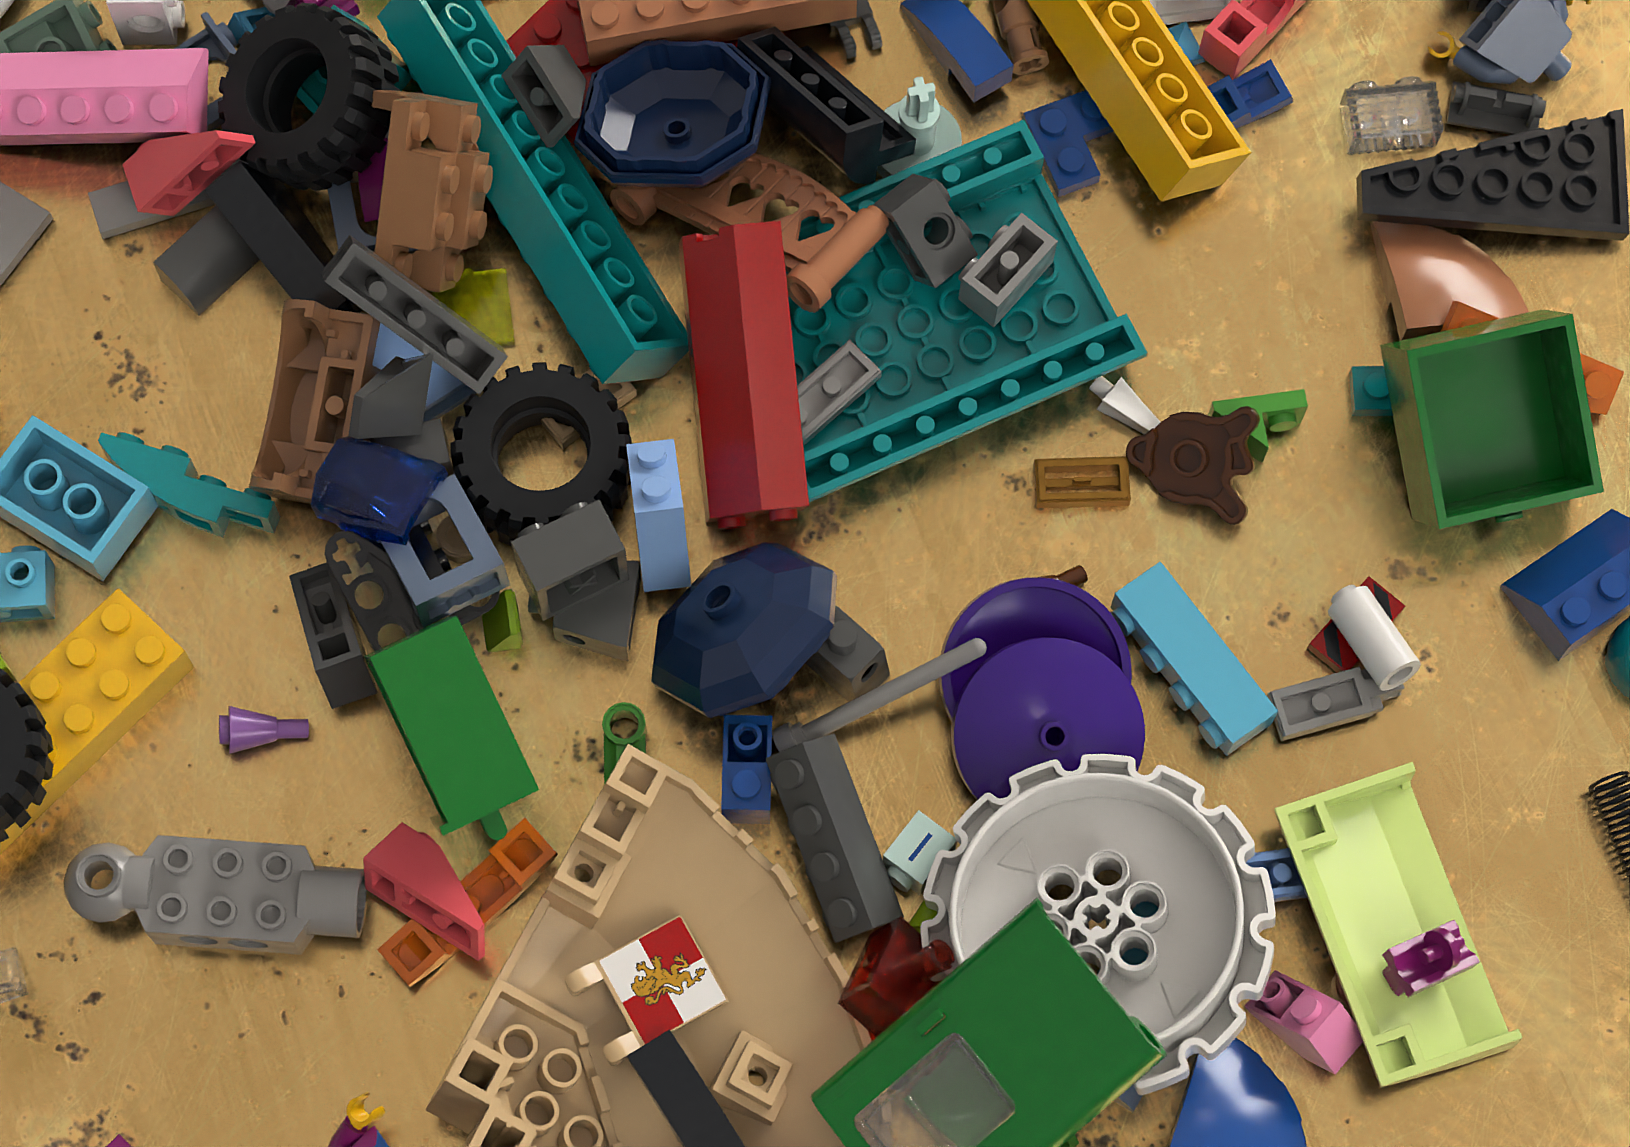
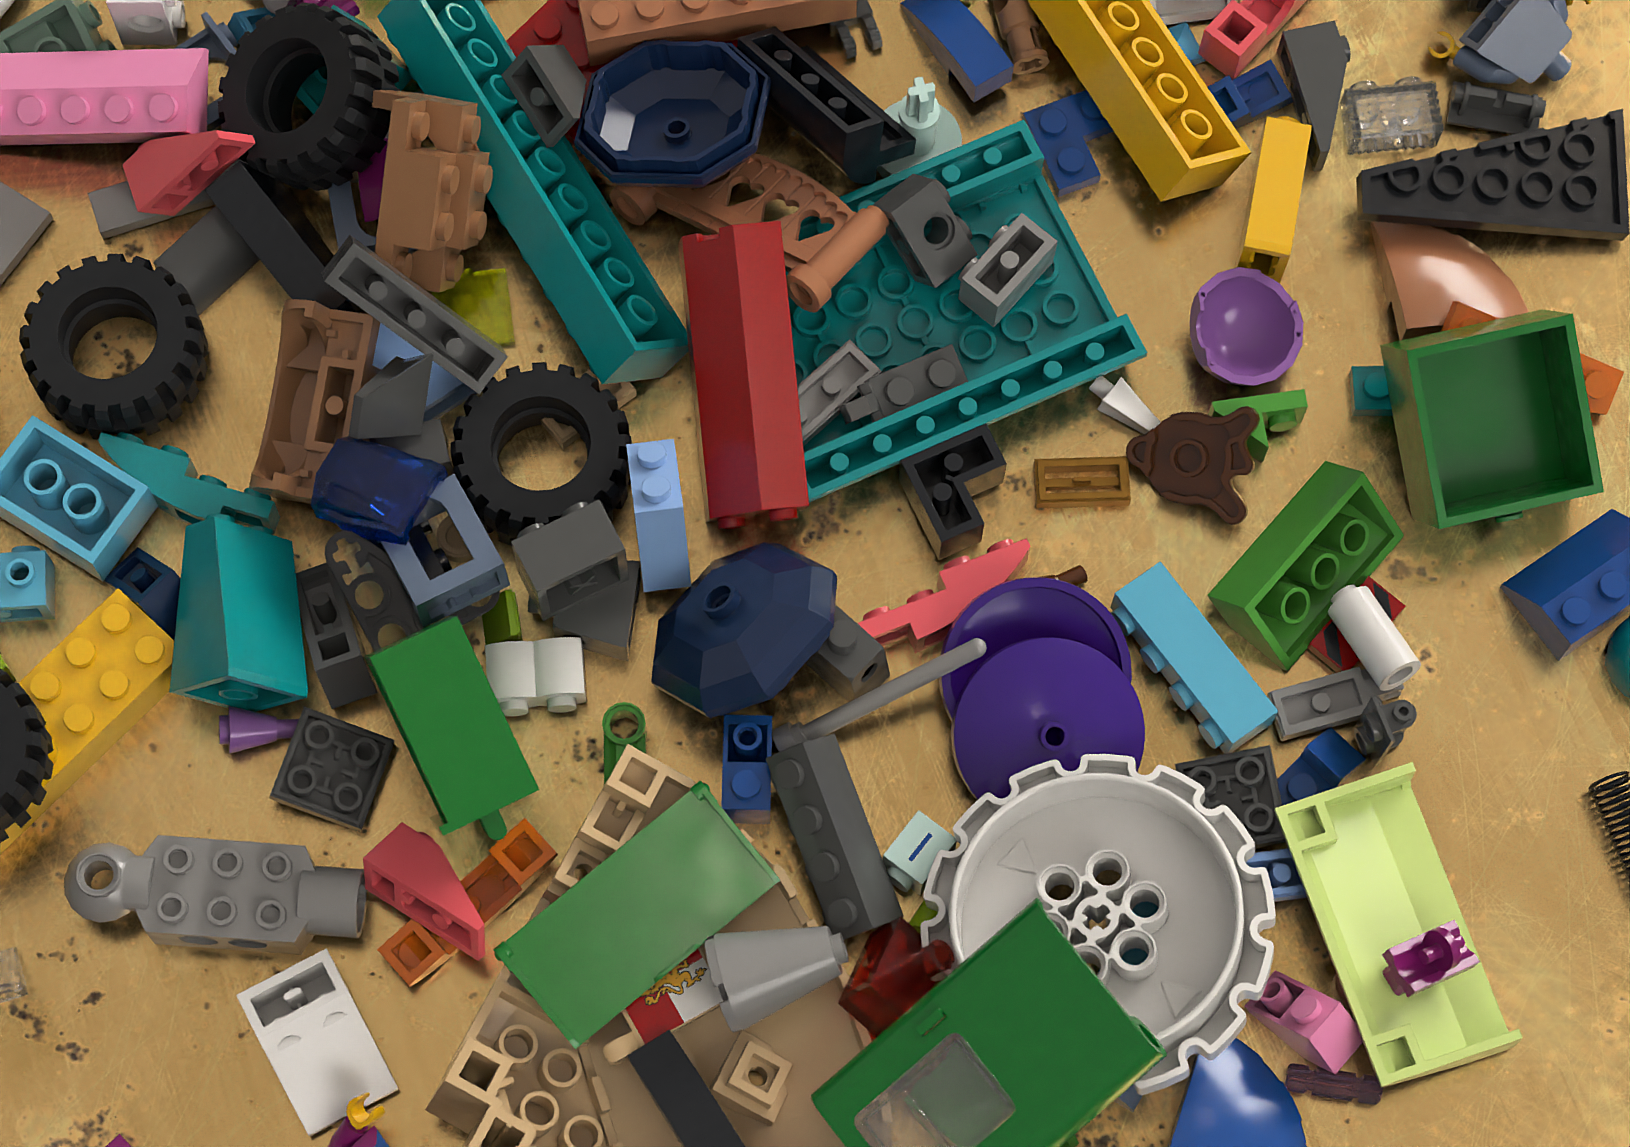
(92, 296): none -> black tyre
(150, 586): none -> dark blue slope
(238, 618): none -> teal slope
(316, 1041): none -> white slope
(332, 769): none -> dark grey tile
(537, 674): none -> white brick
(637, 915): none -> green door
(771, 969): none -> light grey cone
(906, 385): none -> dark grey hinge
(931, 614): none -> coral slope
(942, 487): none -> black brick
(1245, 327): none -> medium lavender cylinder
(1246, 785): none -> dark grey tile
(1274, 197): none -> yellow slope
(1313, 548): none -> bright green slope
(1314, 72): none -> dark grey slope
(1321, 767): none -> blue slope
(1326, 1084): none -> axle
(1383, 727): none -> dark grey hinge

